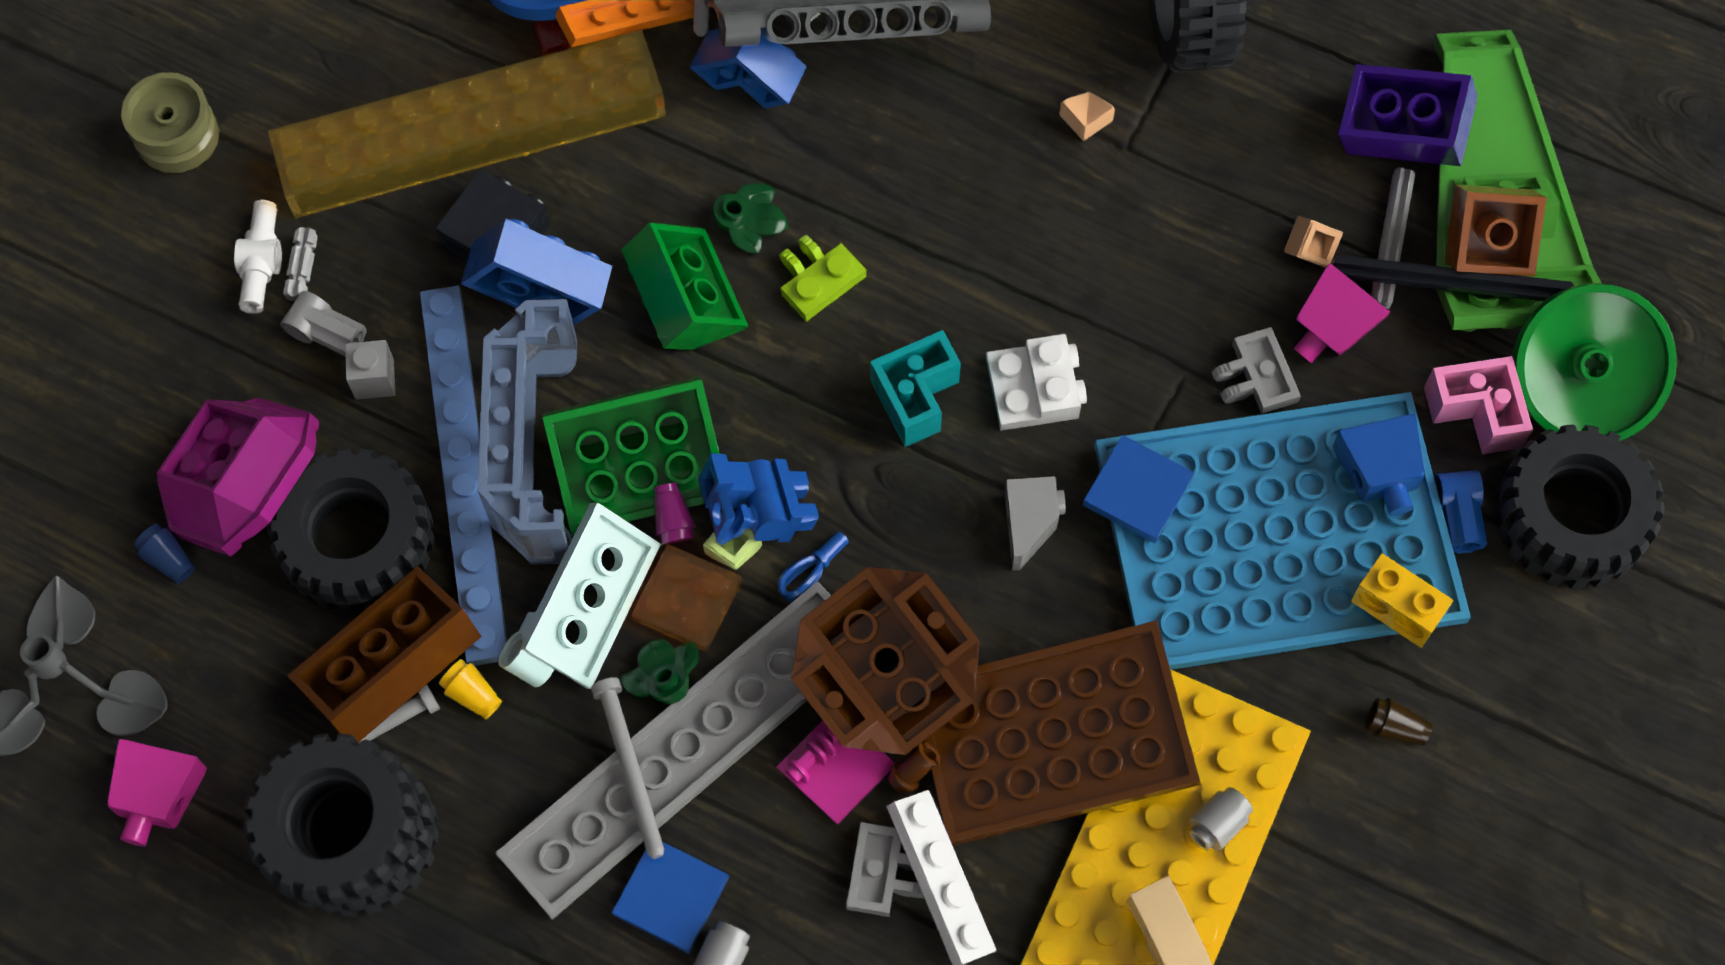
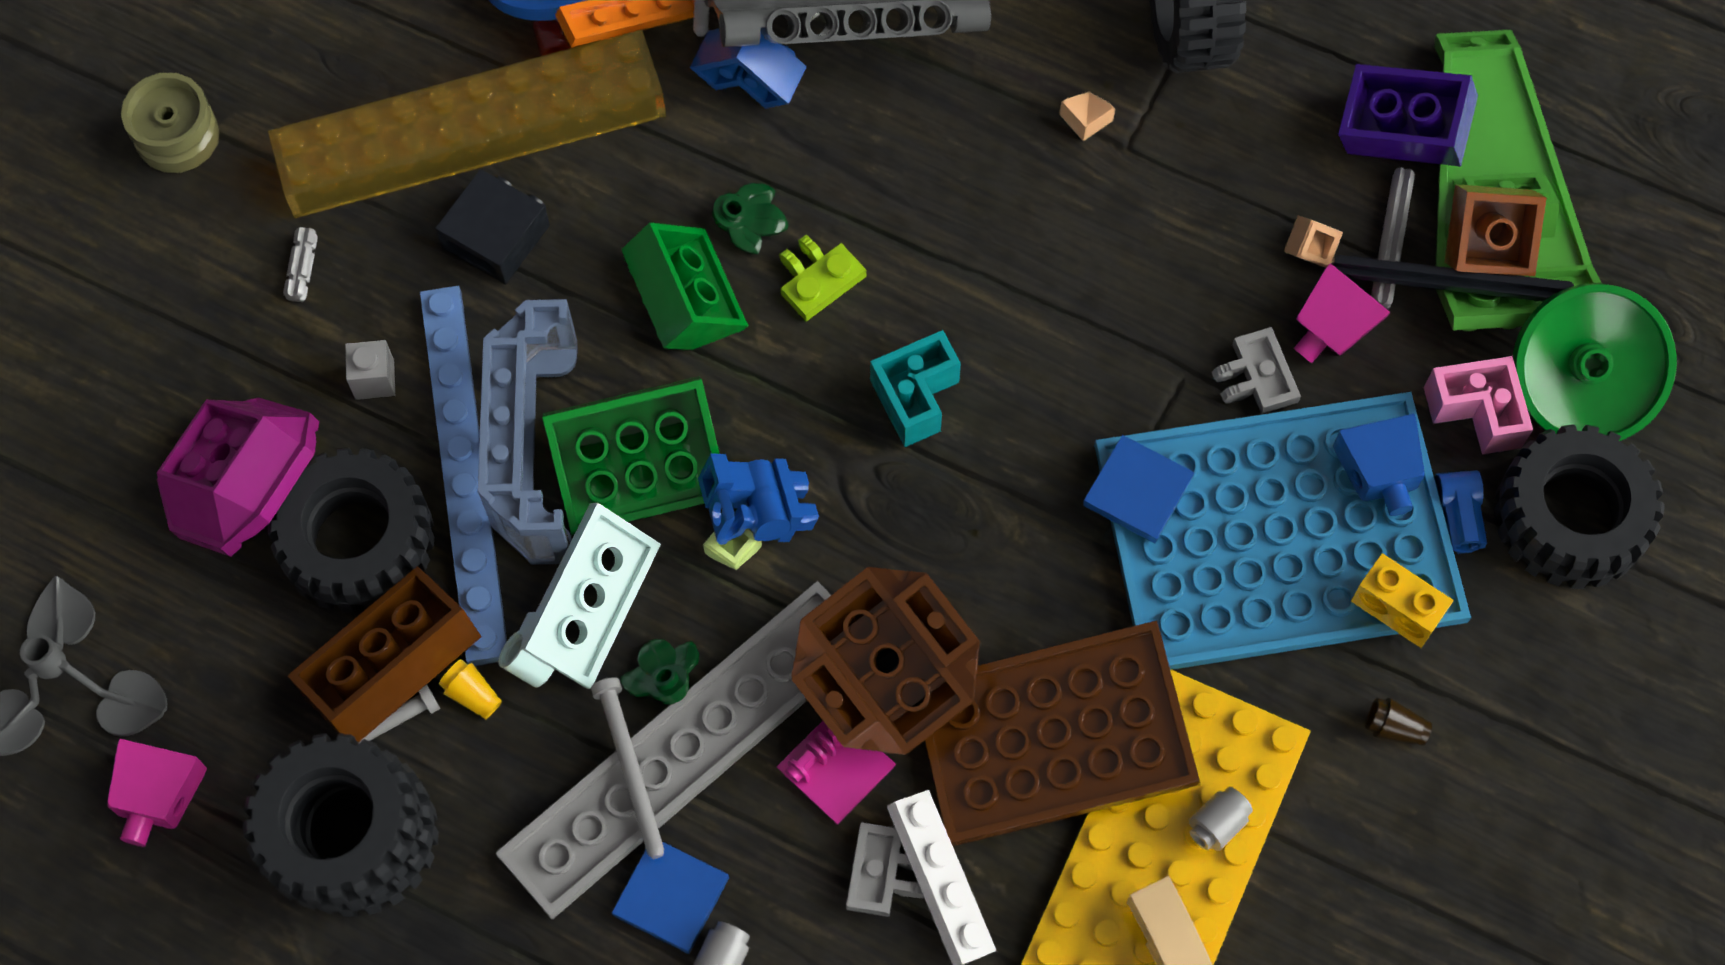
(162, 552): dark blue cone -> none
(258, 256): white pin -> none
(315, 321): light grey piece -> none
(525, 265): brick -> none
(672, 515): magenta cone -> none
(686, 597): clear orange plate -> none
(820, 558): blue piece -> none
(905, 775): reddish brown pin -> none
(1031, 515): light grey slope -> none
(1036, 383): white plate -> none

